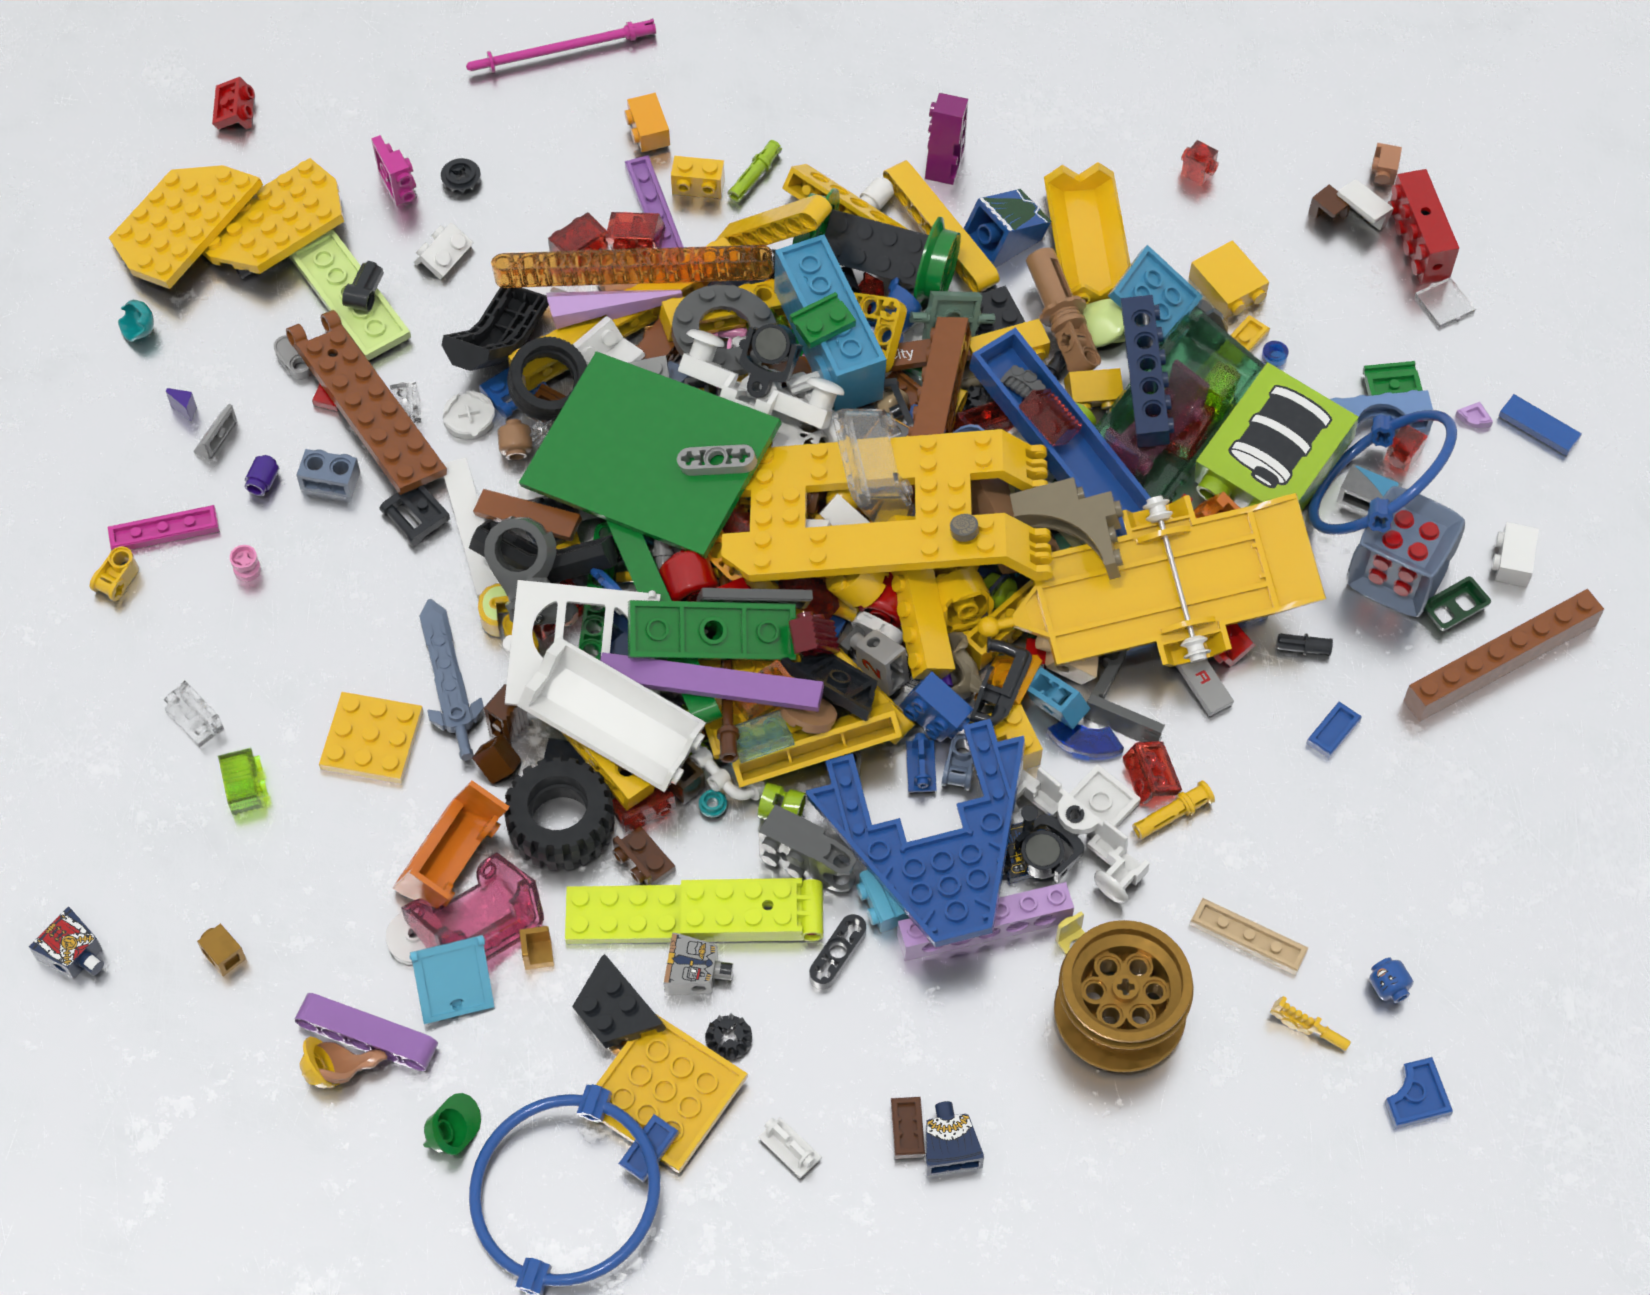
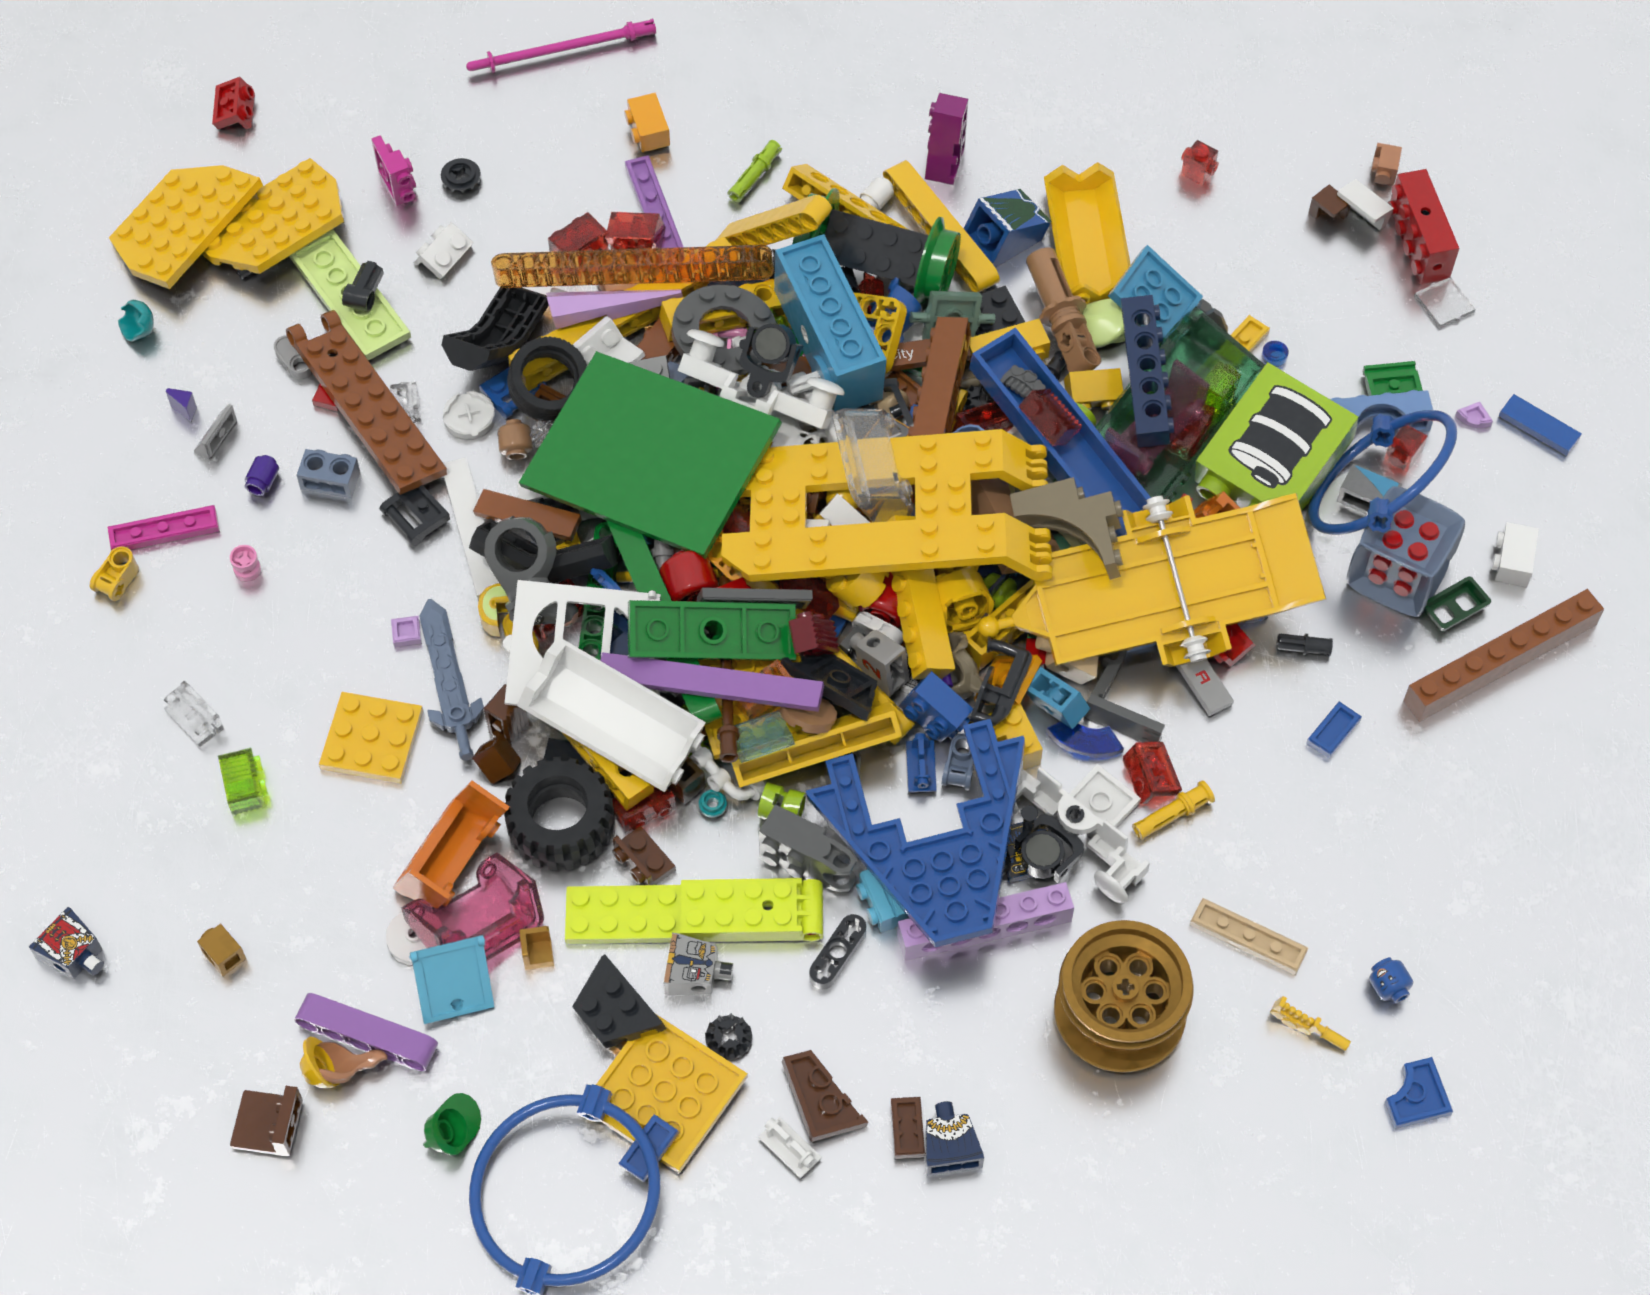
(267, 1121): none -> reddish brown bracket
(406, 631): none -> lavender tile
(697, 177): yellow brick -> none
(709, 452): light grey beam -> none
(819, 1100): none -> reddish brown wing
(822, 320): green plate -> none
(964, 527): dark grey tile -> none
(1069, 930): light yellow bracket -> none
(1229, 279): yellow brick -> none

